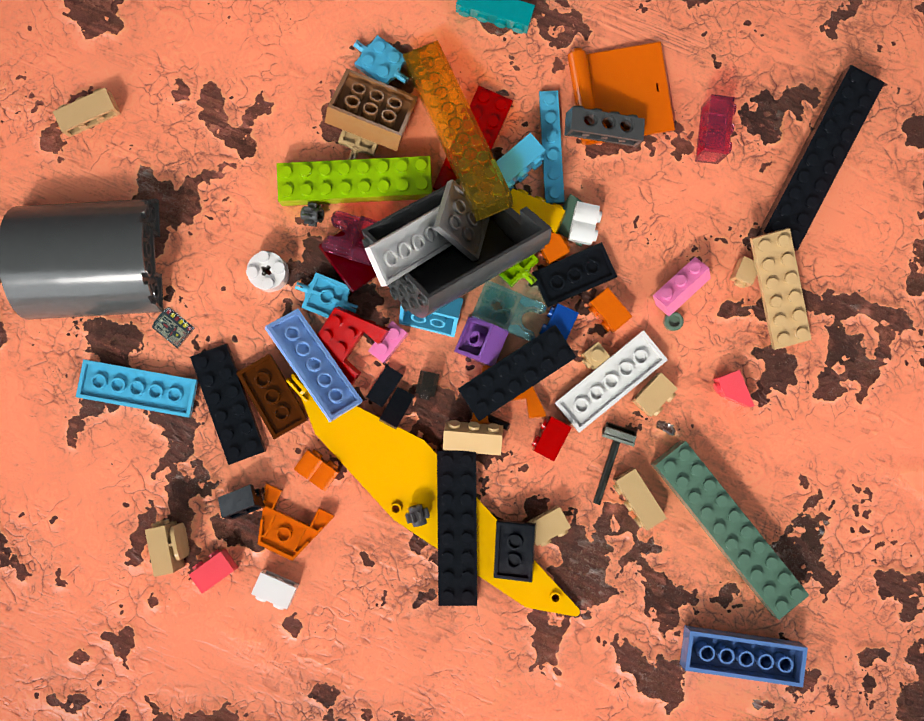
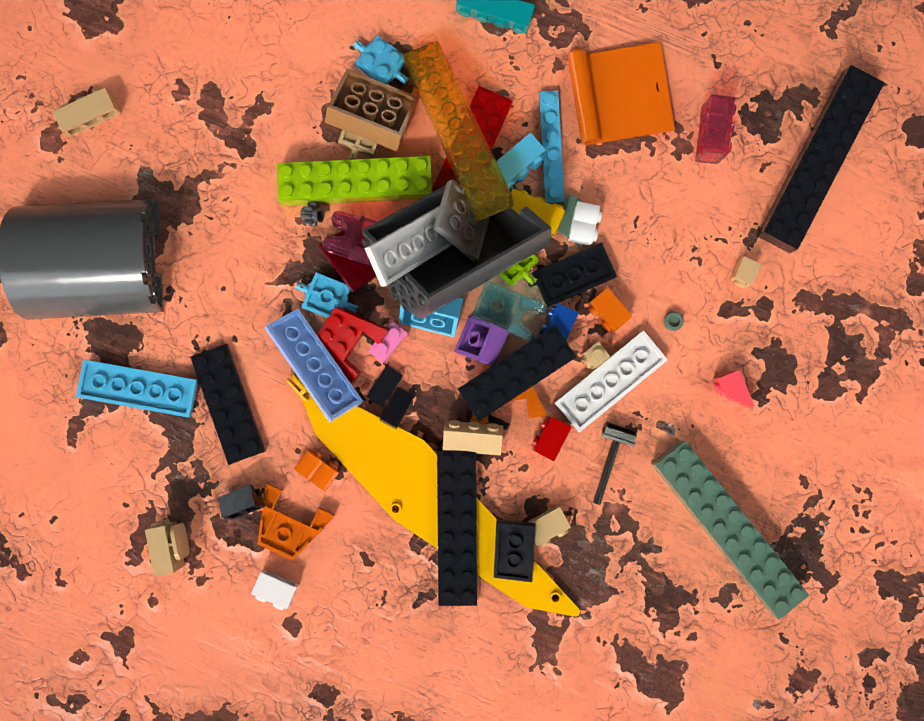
(172, 327): clear light blue piece -> none
(214, 570): coral brick -> none
(257, 271): white brick -> none
(272, 396): reddish brown plate -> none
(417, 515): dark grey gear -> none
(427, 384): clear smoke brick -> none
(555, 249): orange slope -> none
(576, 126): dark grey brick -> none
(638, 499): tan brick -> none
(655, 394): tan brick -> none
(682, 286): bright pink brick -> none
(743, 656): medium blue brick -> none
(780, 288): tan plate -> none

